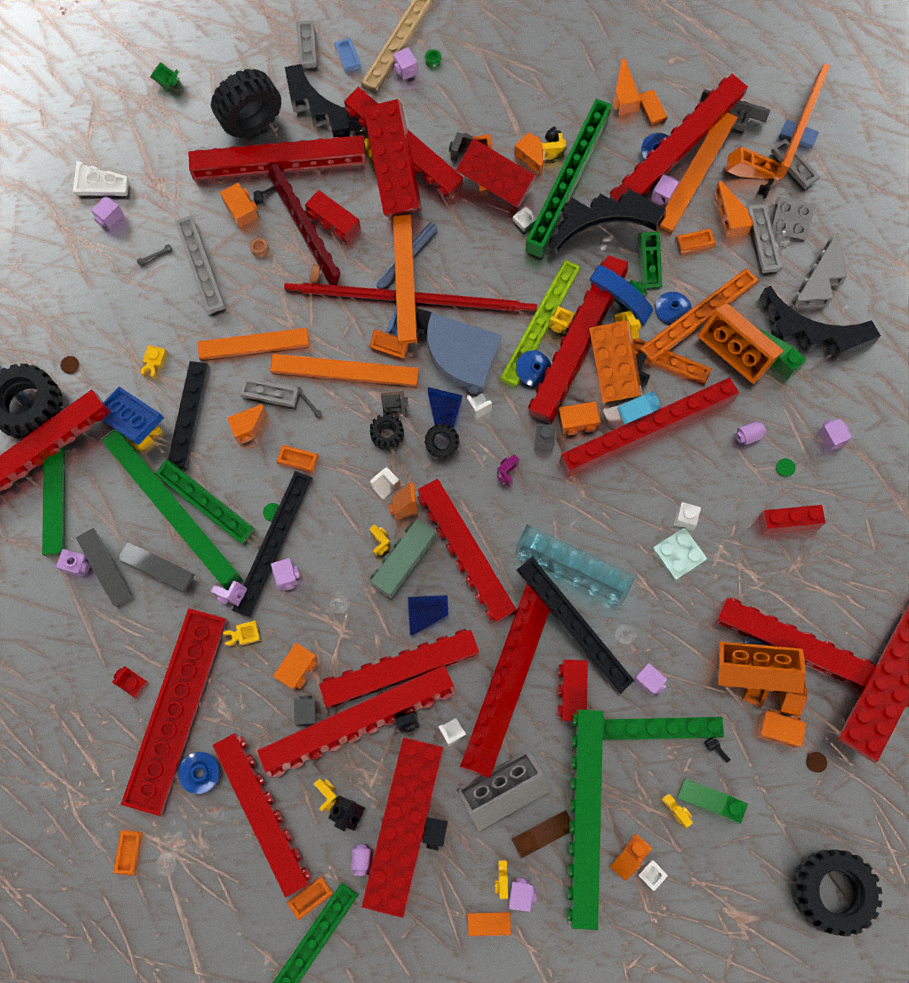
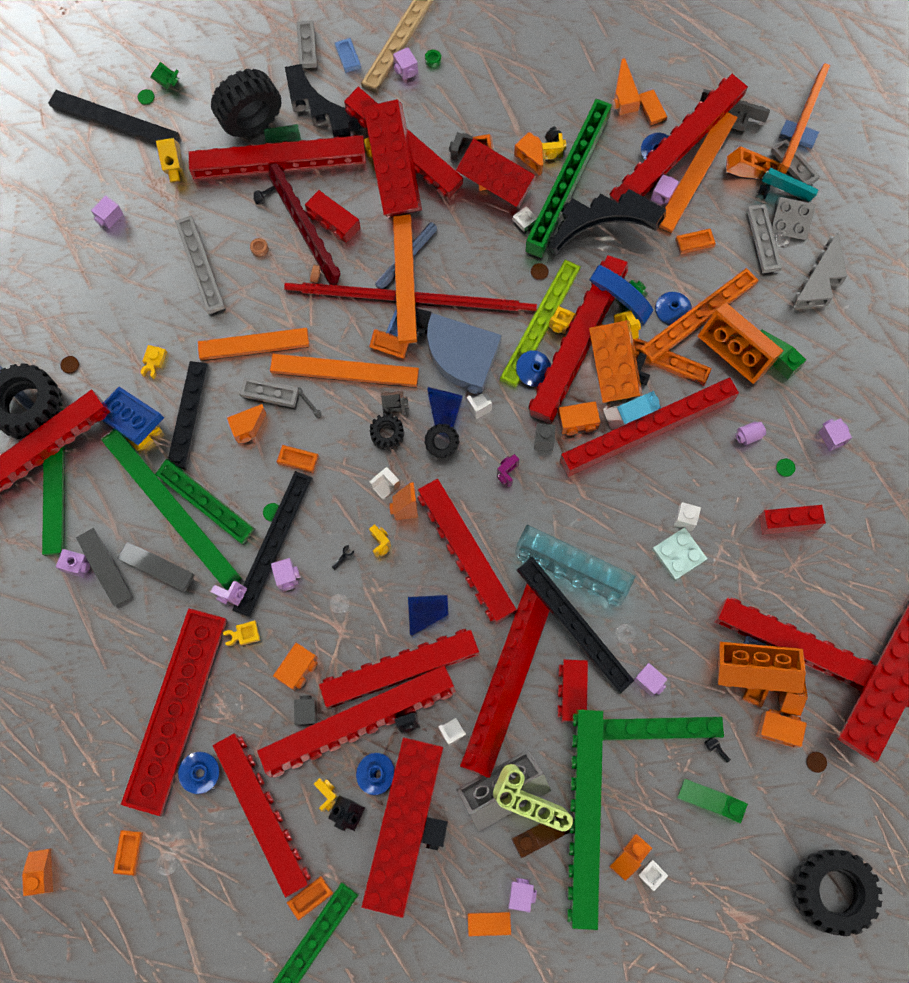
(38, 873): none -> orange slope
(98, 183): white wing -> none
(110, 117): none -> black tile
(129, 681): red bracket -> none
(146, 96): none -> green piece
(167, 248): dark grey hinge -> none
(170, 151): none -> yellow torso
(239, 205): orange brick -> none
(281, 134): none -> clear green plate
(343, 557): none -> black hand
(361, 860): lavender brick -> none
(367, 773): none -> blue dish
(403, 558): sand green brick -> none
(501, 886): yellow plate -> none
(533, 804): none -> yellowish green beam
(539, 271): none -> reddish brown piece
(650, 258): green slope -> none
(682, 815): yellow plate -> none
(733, 212): orange slope -> none
(789, 185): none -> teal tile
(813, 334): black arch -> none

